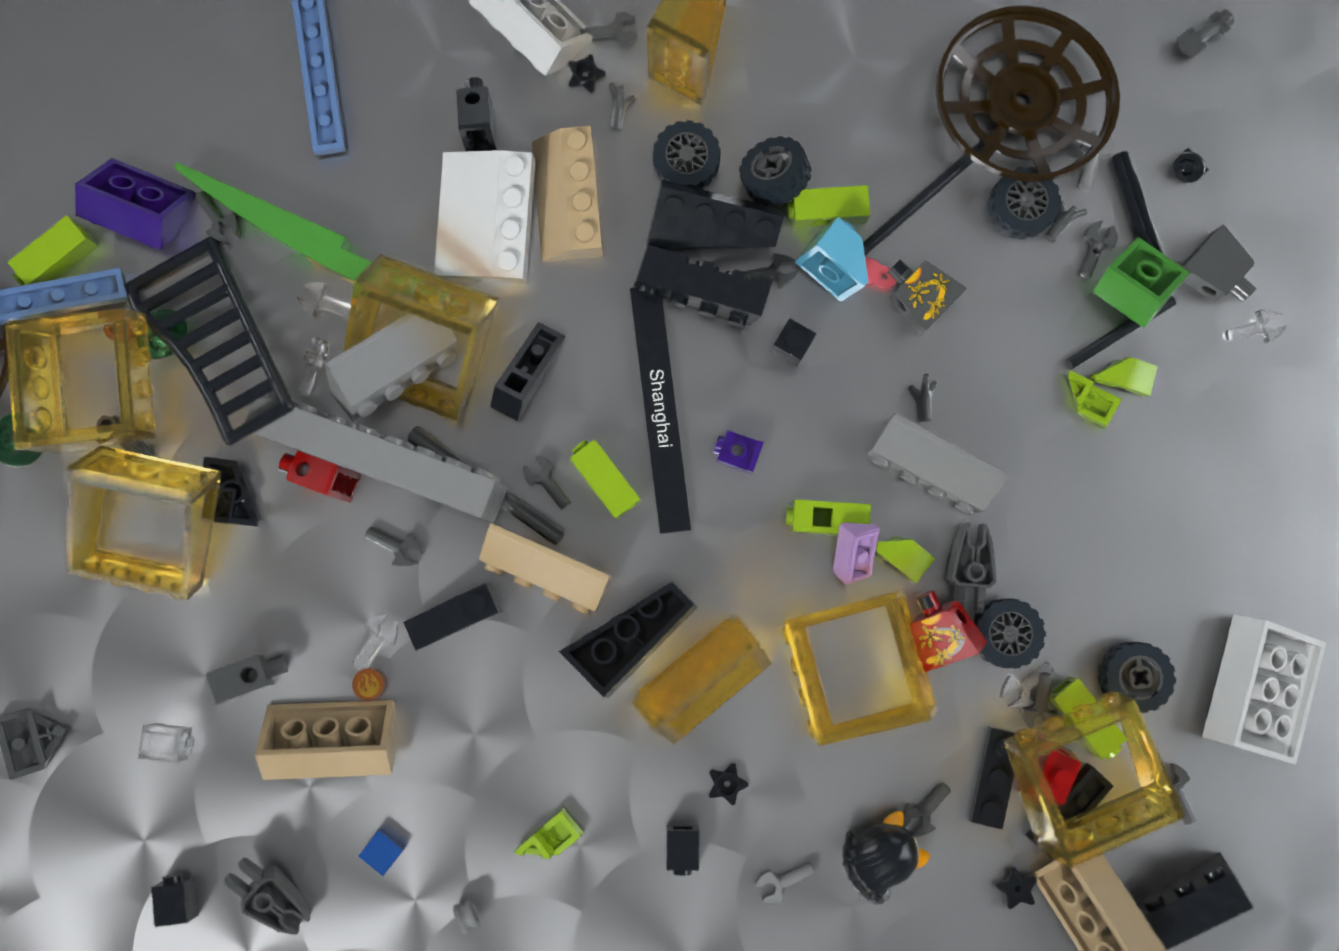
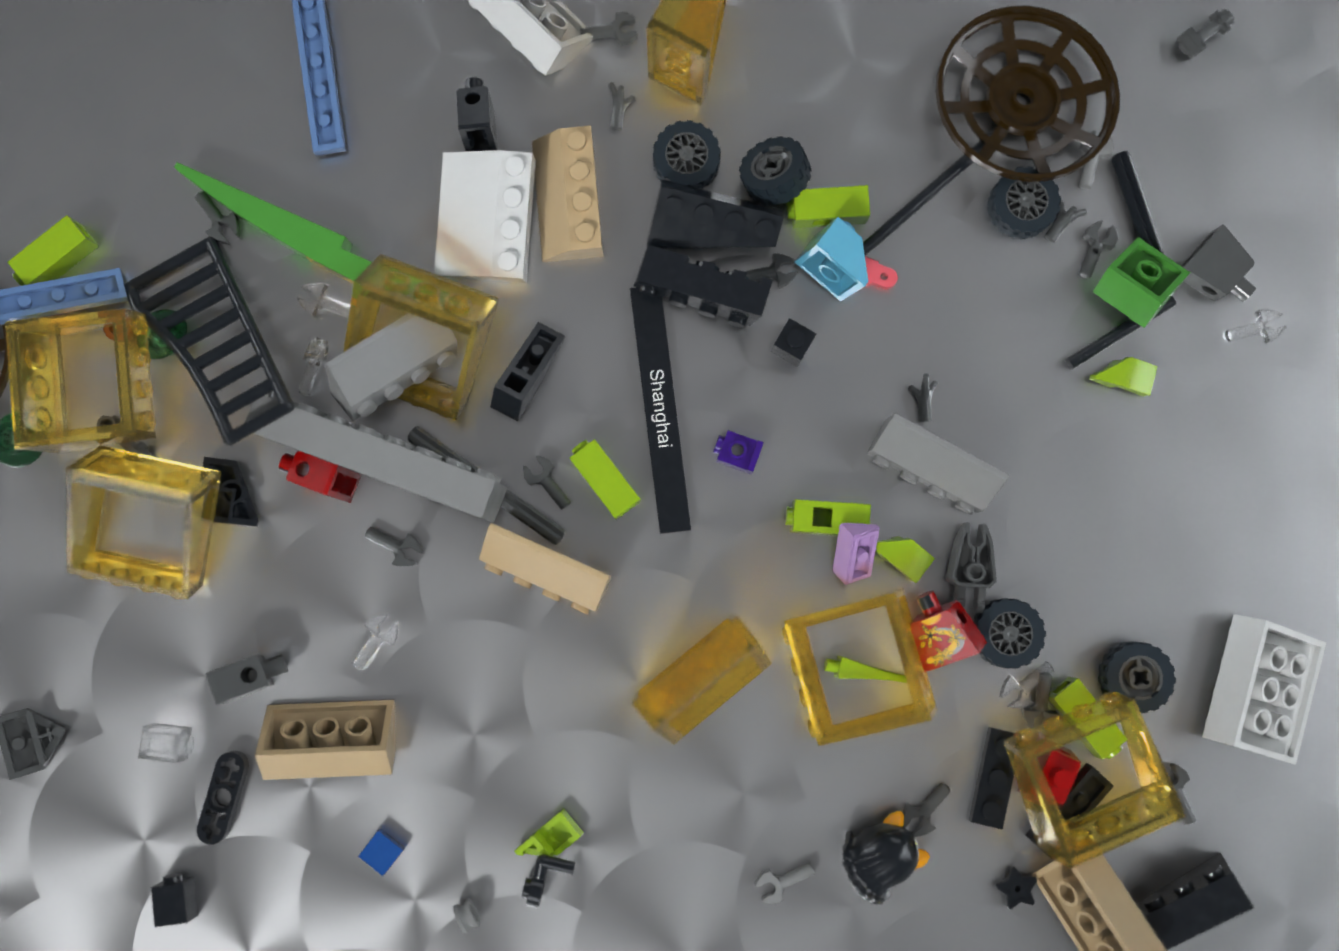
(133, 203): dark purple slope -> none
(223, 822): none -> black beam
(269, 897): dark grey hinge -> none
(369, 684): dark orange tile -> none
(453, 616): black slope -> none
(534, 887): none -> black plate
(585, 65): black plate -> none
(625, 642): black wedge -> none
(682, 849): black brick -> none
(736, 784): black plate -> none
(850, 669): none -> lime piece
(923, 293): dark grey torso -> none
(1092, 401): lime slope -> none
(1189, 166): black plate -> none

